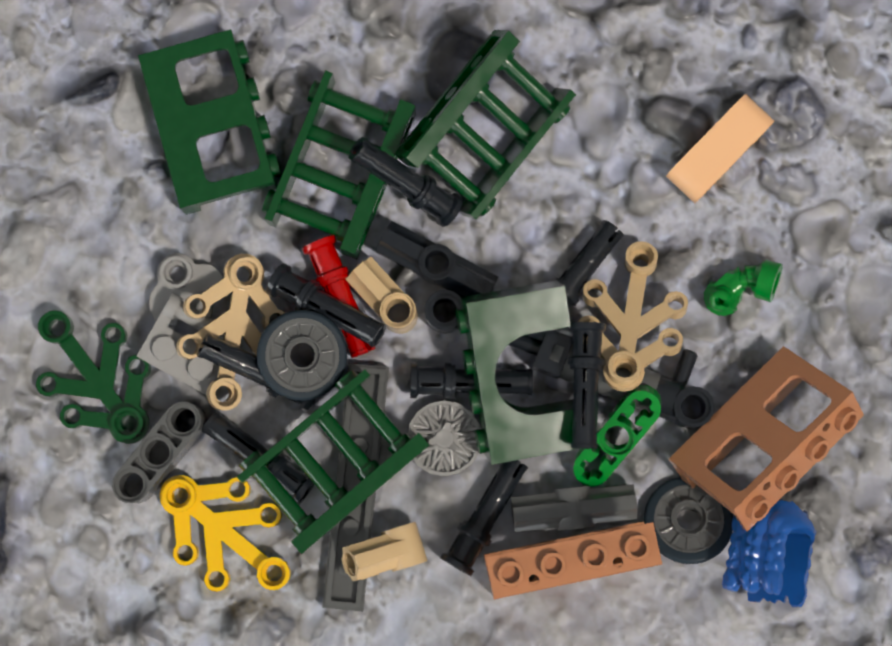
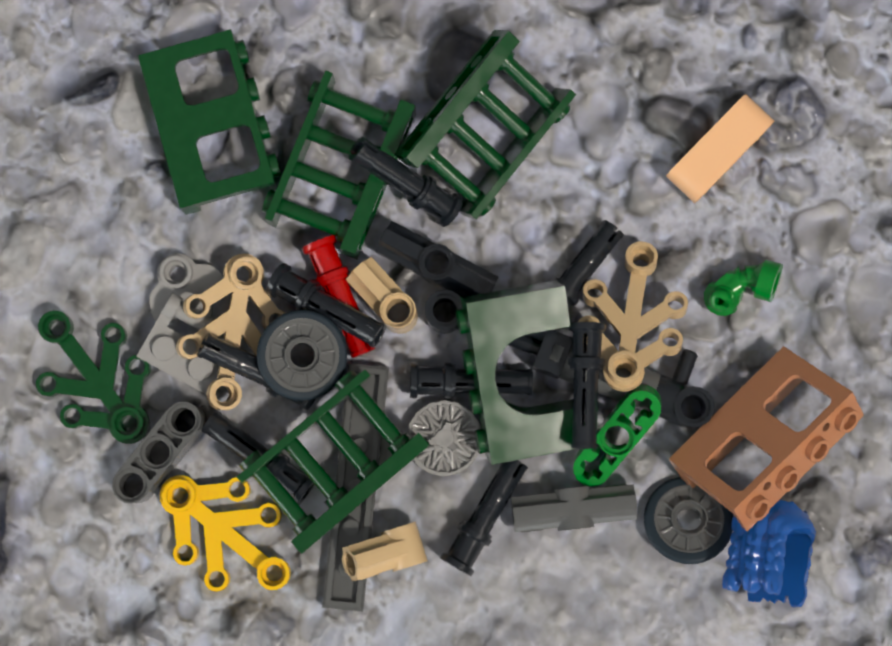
(572, 559): nougat window -> none

